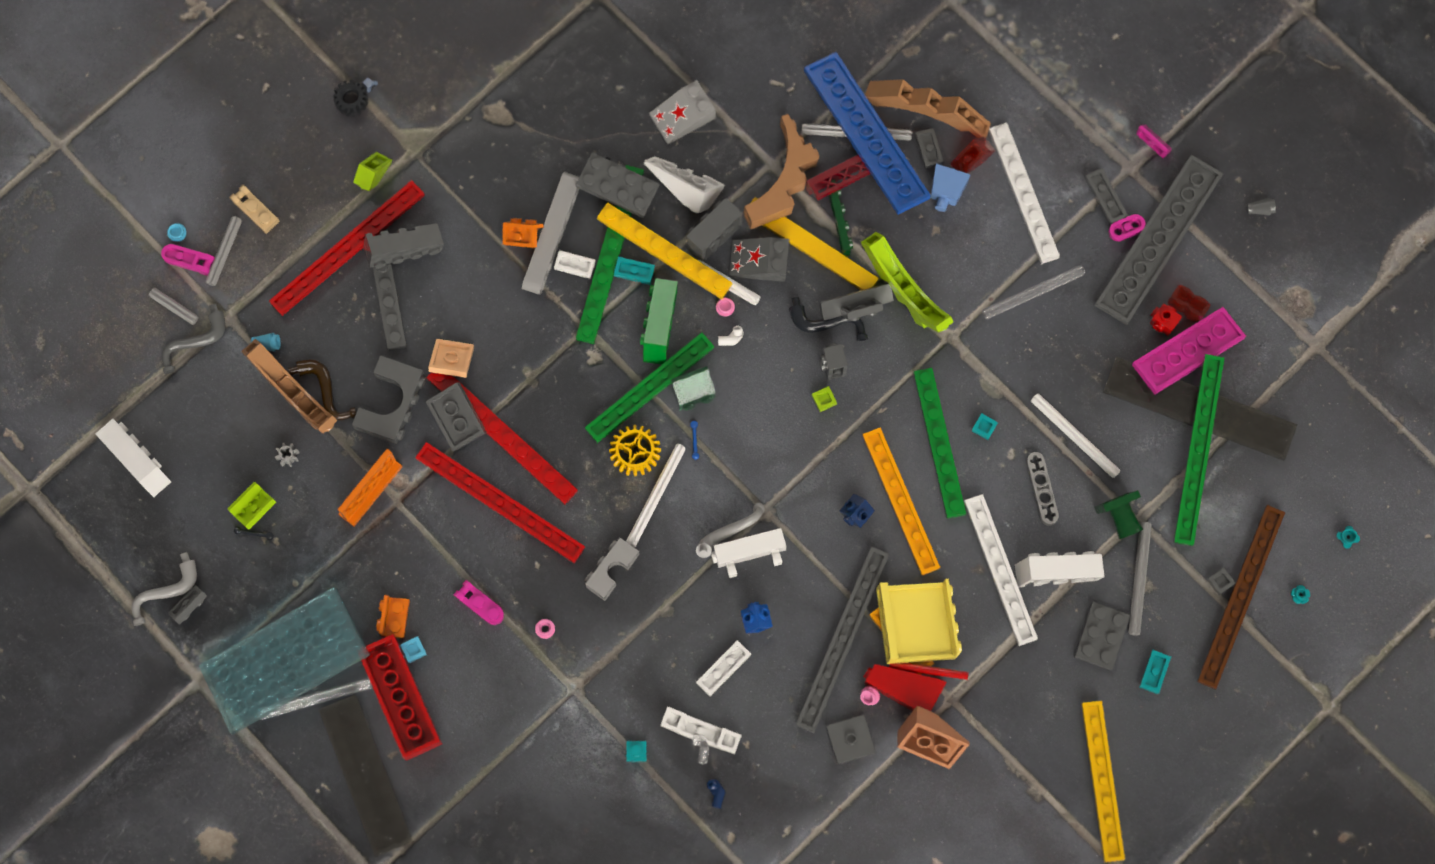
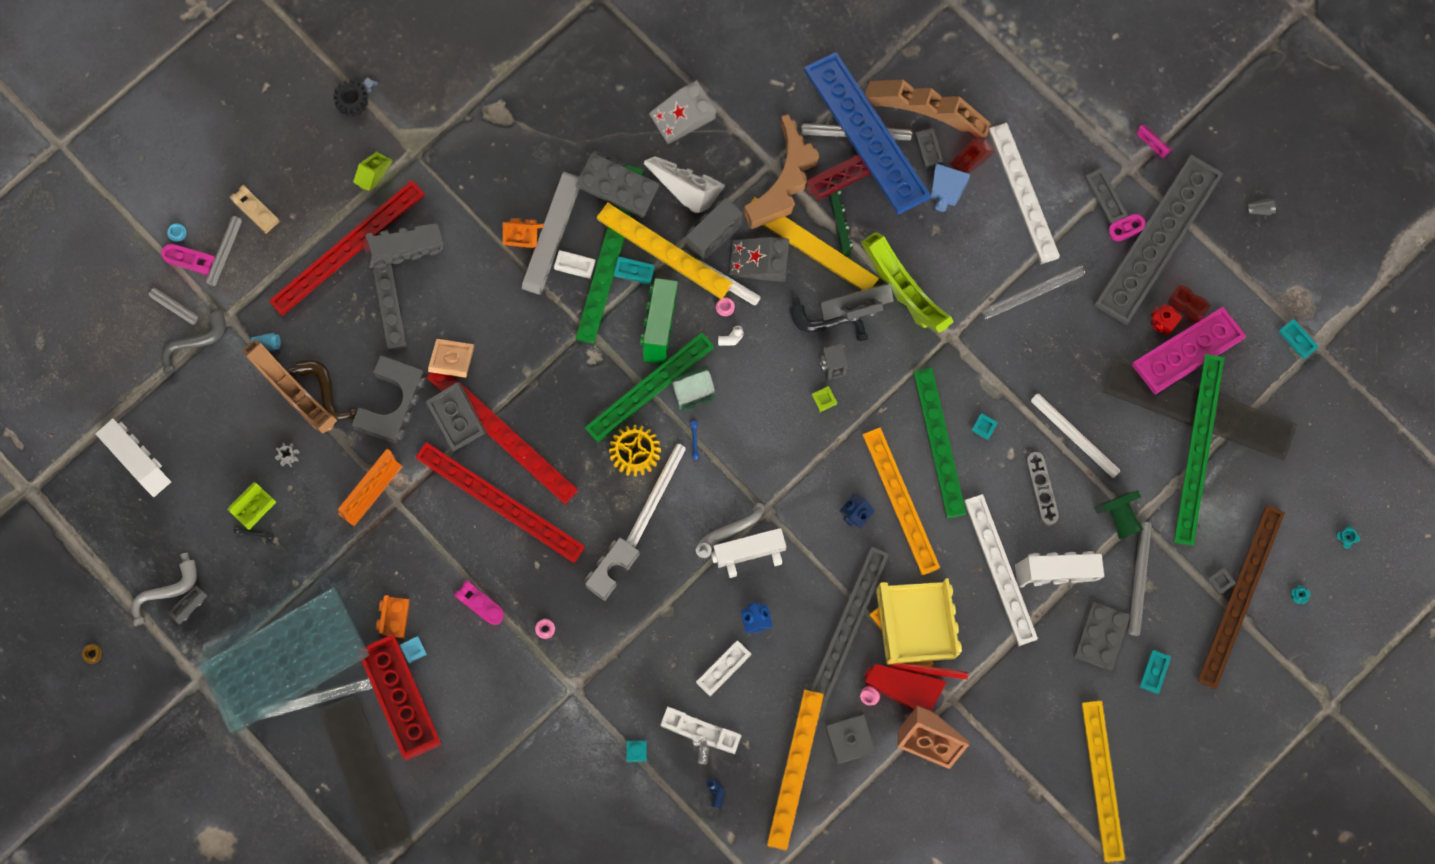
(86, 653): none -> pearl gold plate
(795, 770): none -> light orange plate
(1298, 339): none -> teal plate

